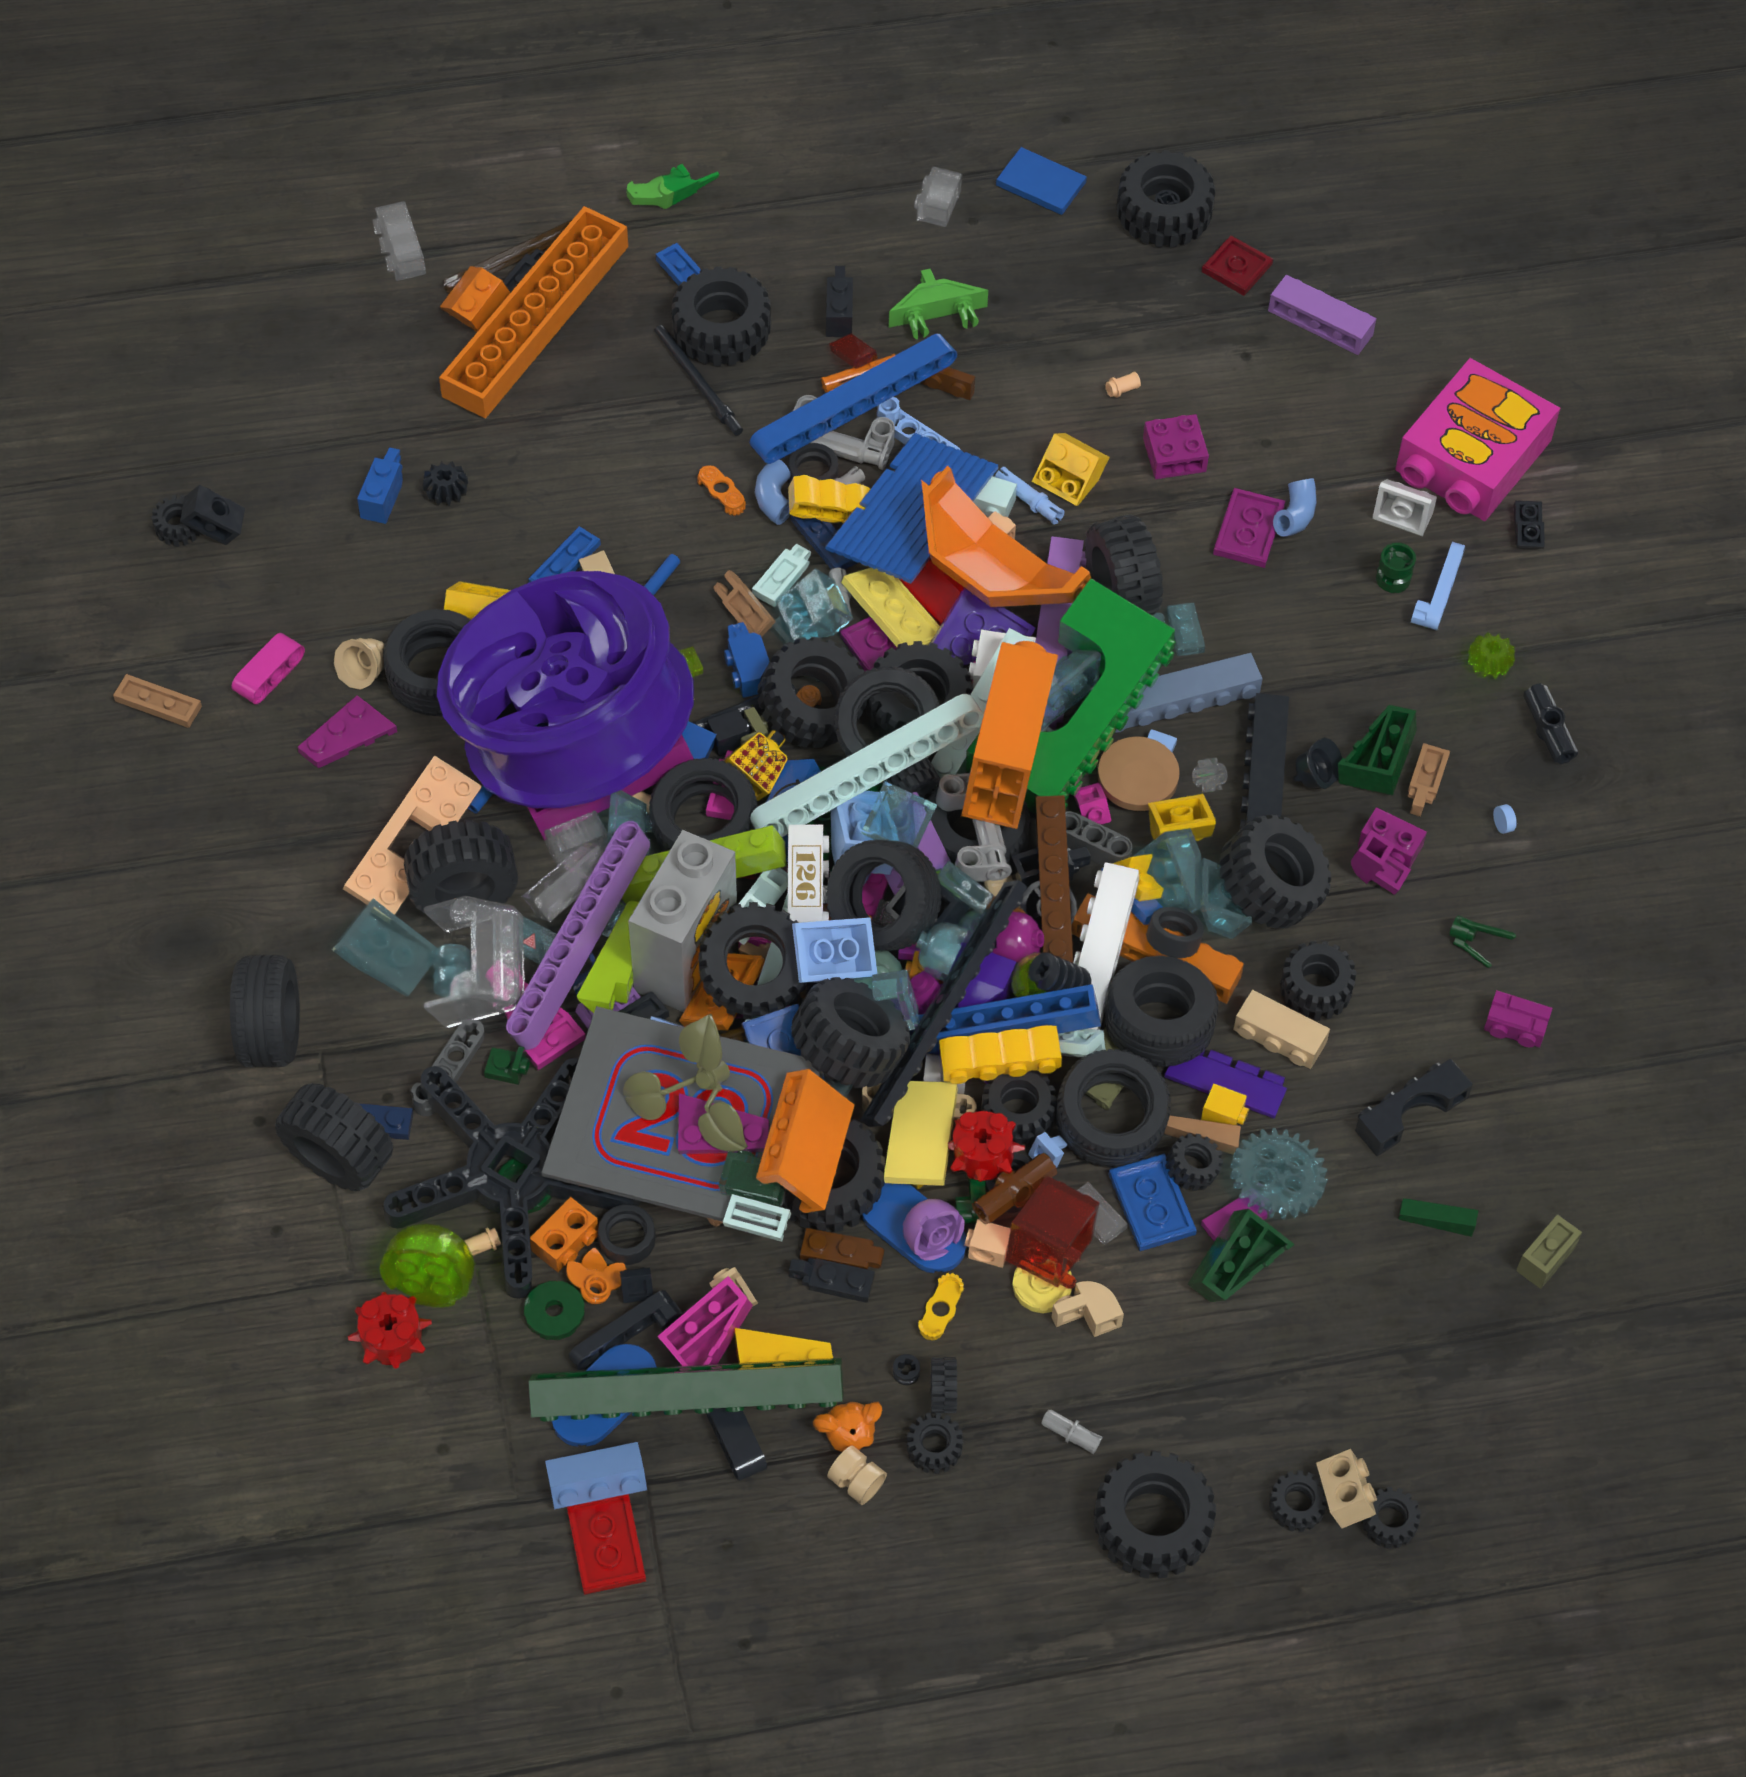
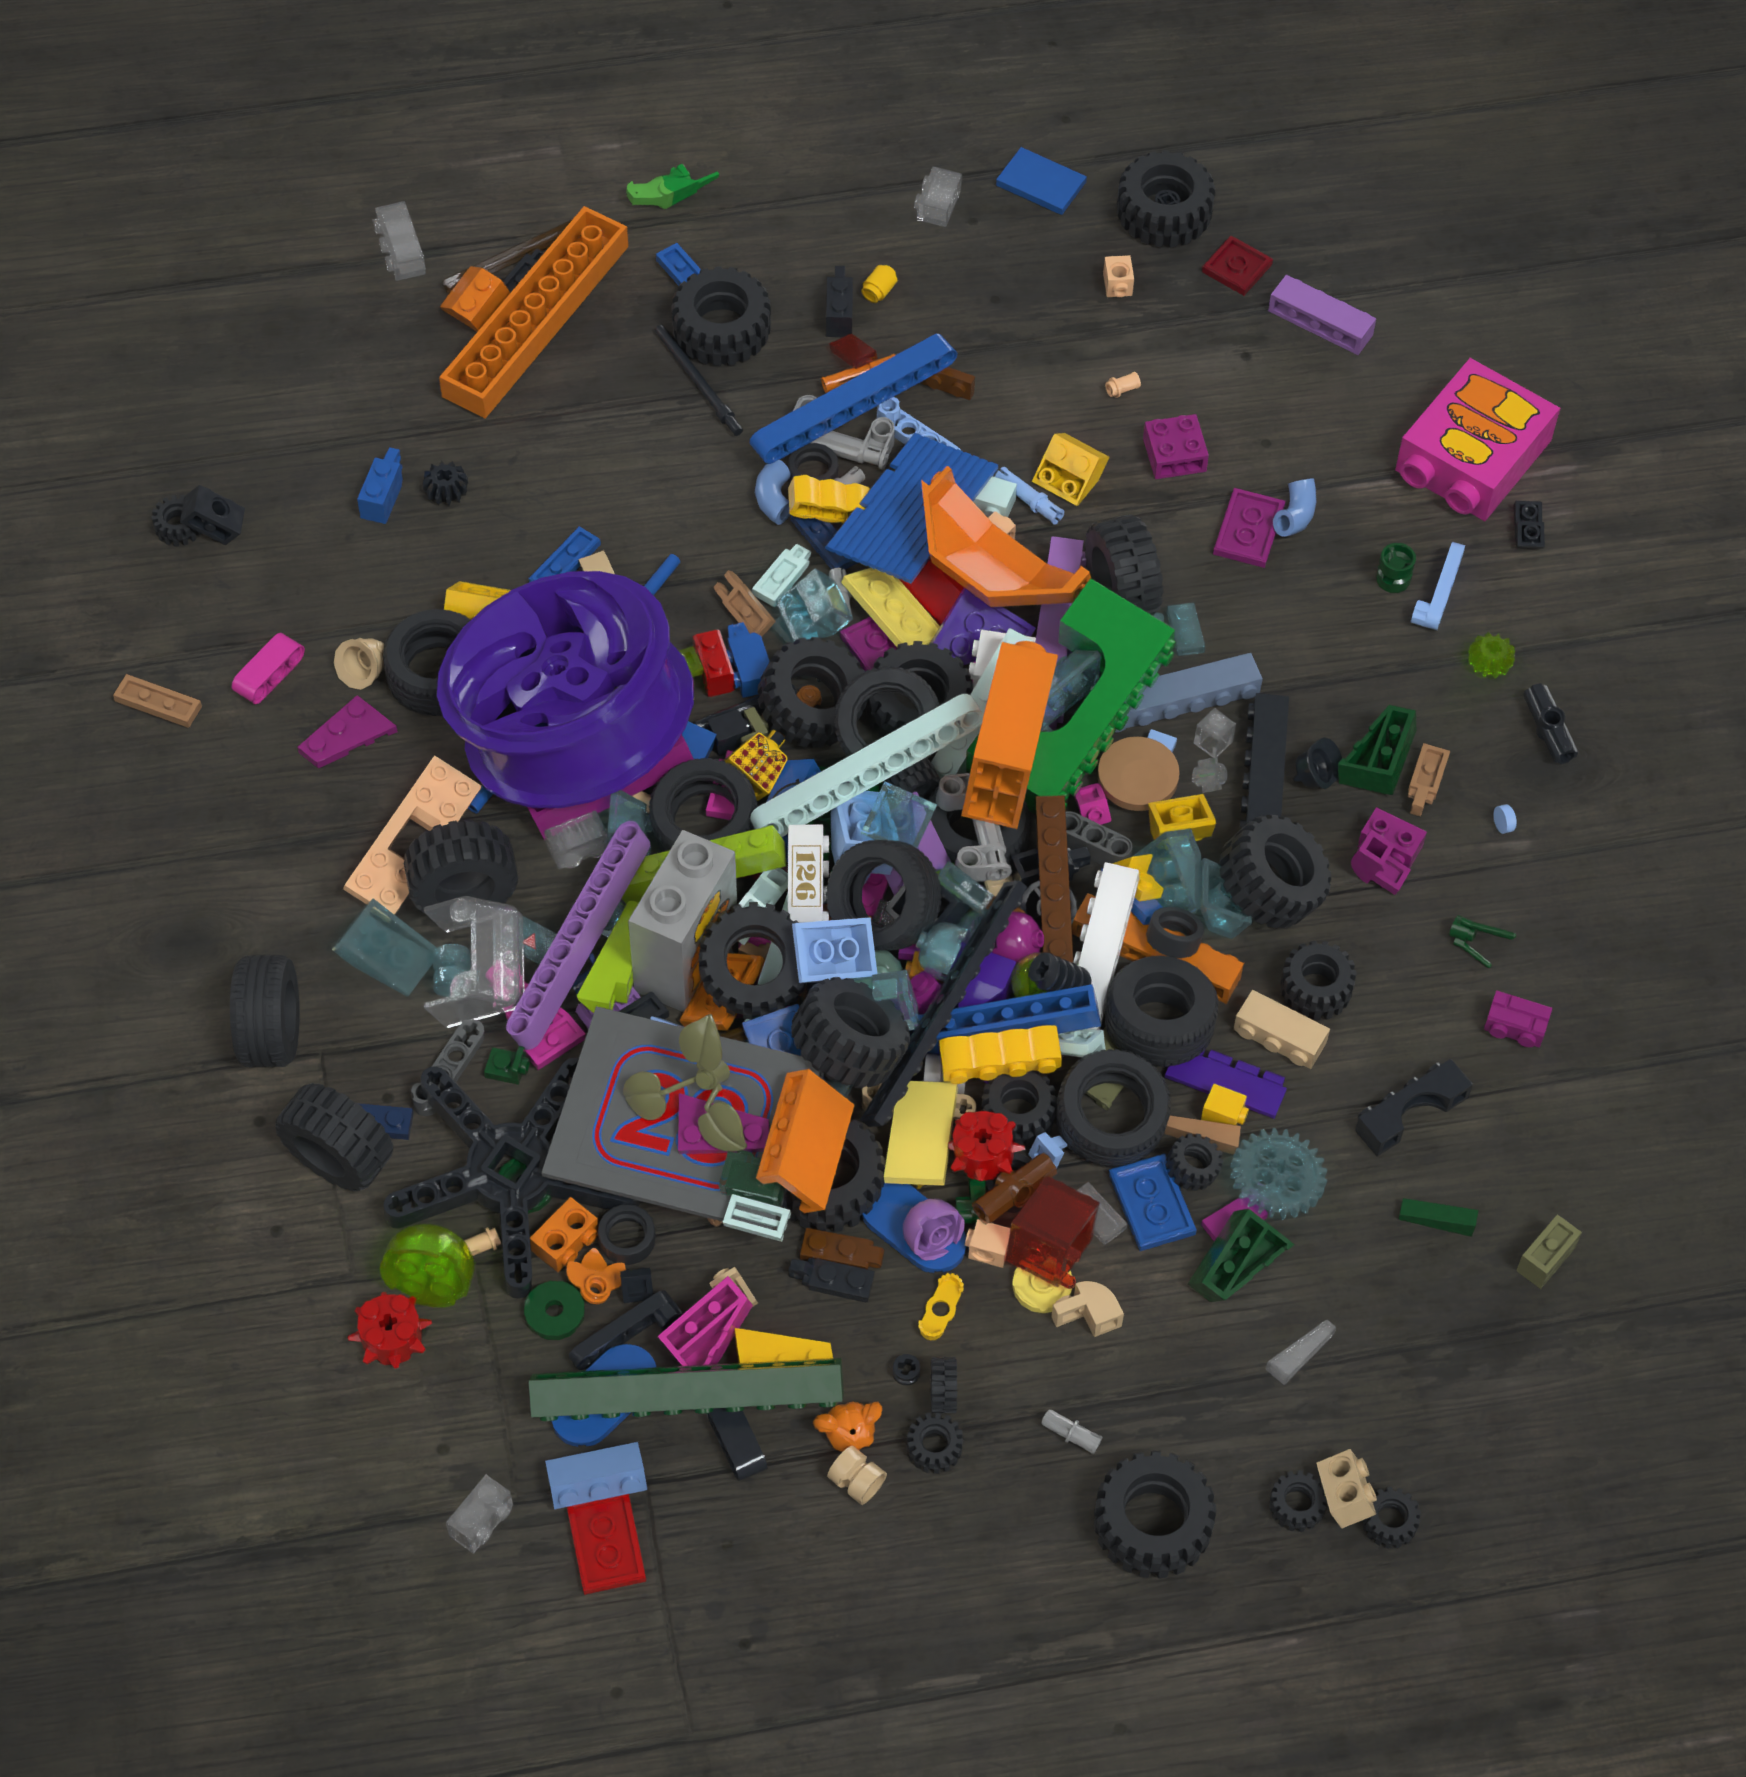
(480, 1514): none -> clear brick
(563, 883): clear brick -> none
(717, 669): none -> red brick
(731, 499): orange piece -> none
(879, 283): none -> yellow brick
(937, 299): bright green connector -> none
(1118, 276): none -> light nougat brick
(1214, 733): none -> clear brick
(1295, 1356): none -> clear piece
(1404, 507): white slope -> none

